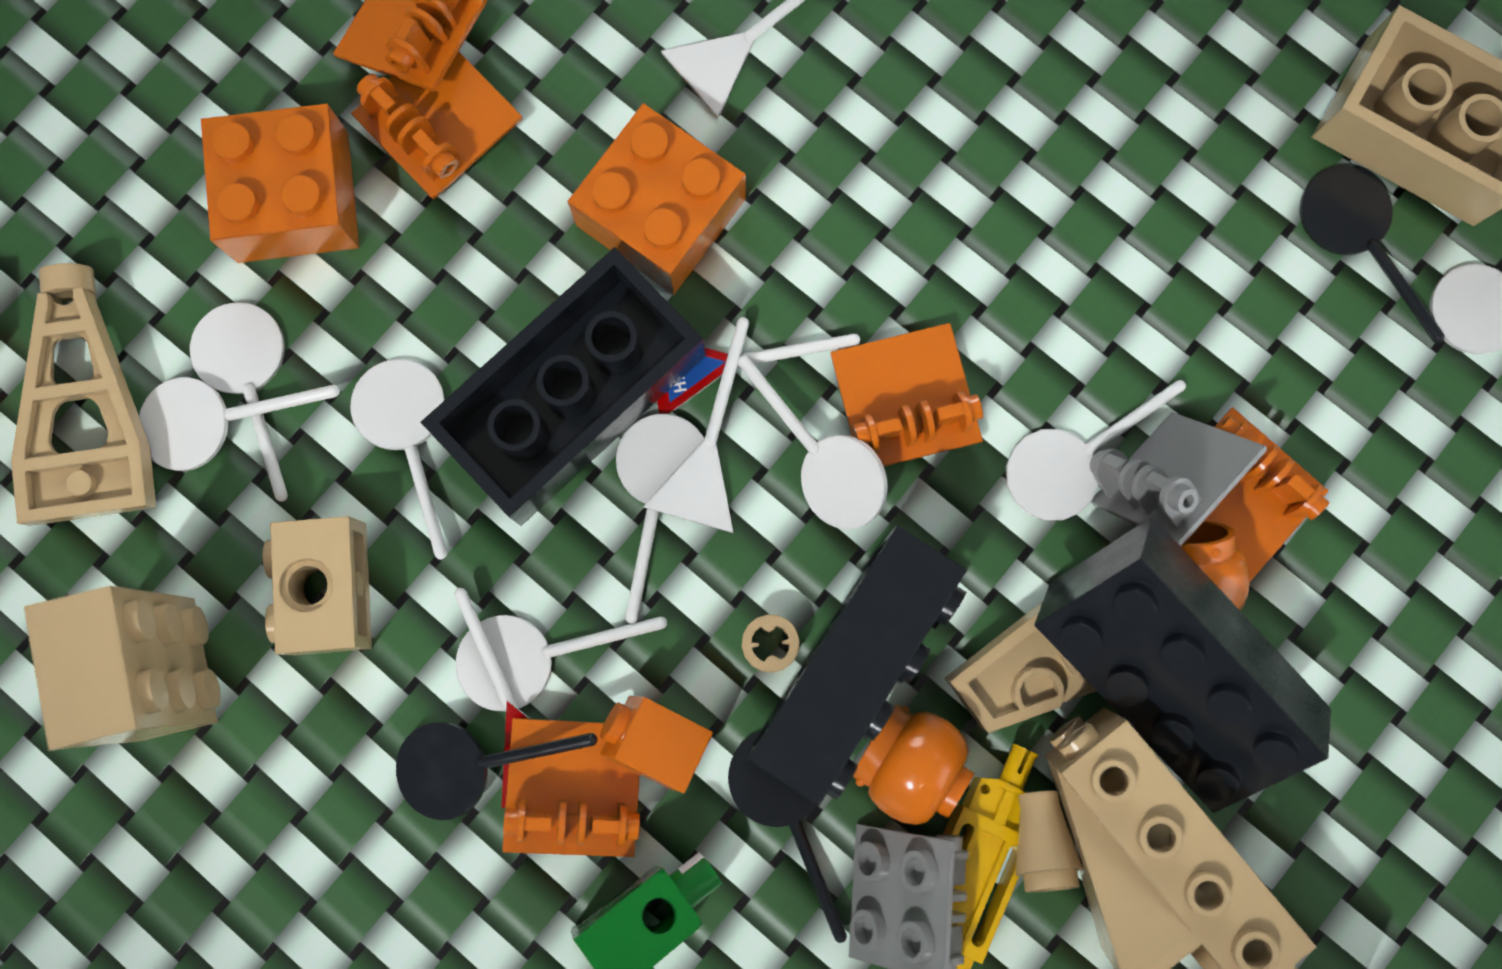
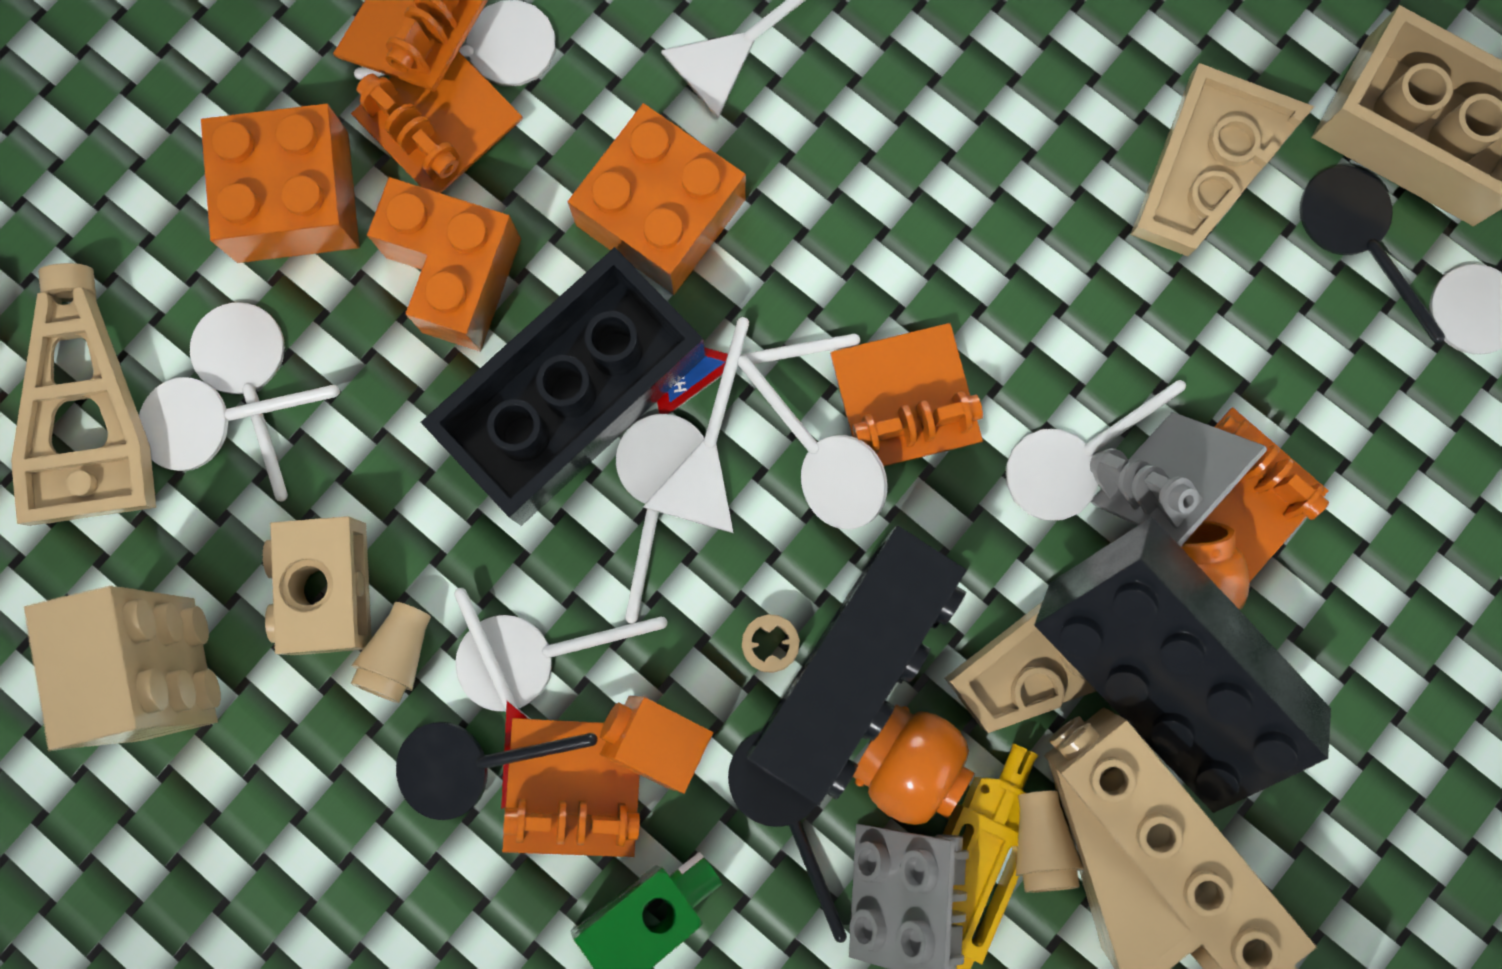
(388, 413): white piece -> none
(392, 655): none -> tan cone
(460, 253): none -> orange brick
(506, 44): none -> white piece
(1211, 155): none -> tan wing

